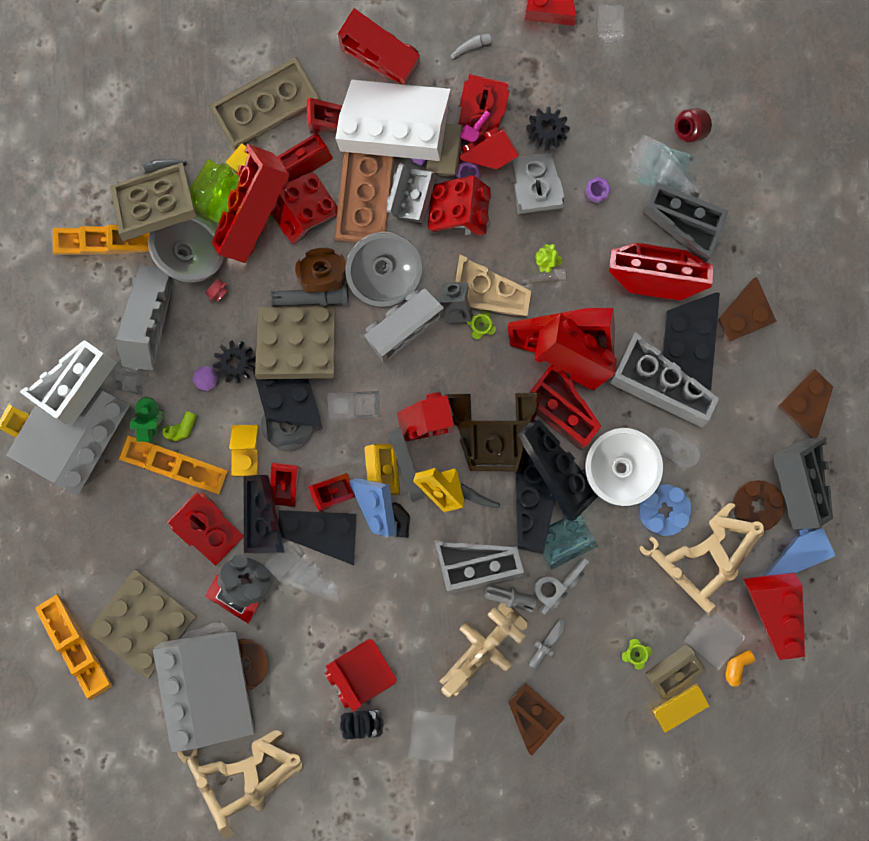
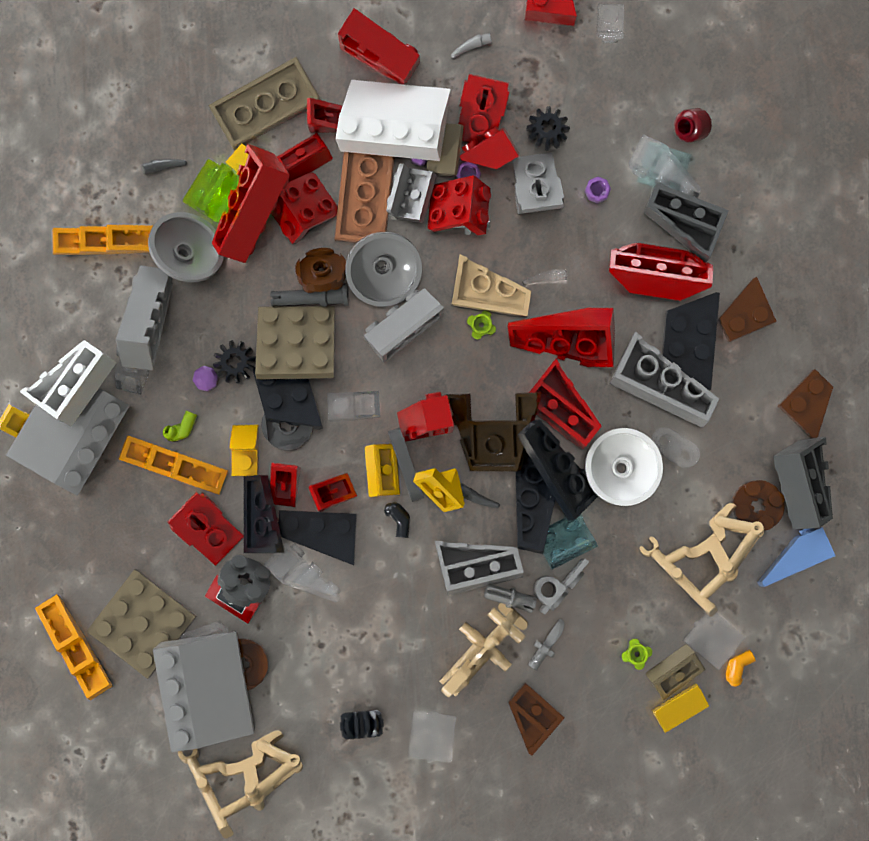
(146, 419): green hips -> none
(152, 201): dark tan plate -> none
(217, 290): coral plate -> none
(360, 674): red bracket -> none
(376, 505): medium blue wing -> none
(456, 303): dark grey bracket -> none
(471, 134): dark pink hand -> none
(548, 258): lime plant -> none
(574, 352): red wedge -> none
(678, 518): medium blue plate -> none
(781, 612): red wedge -> none

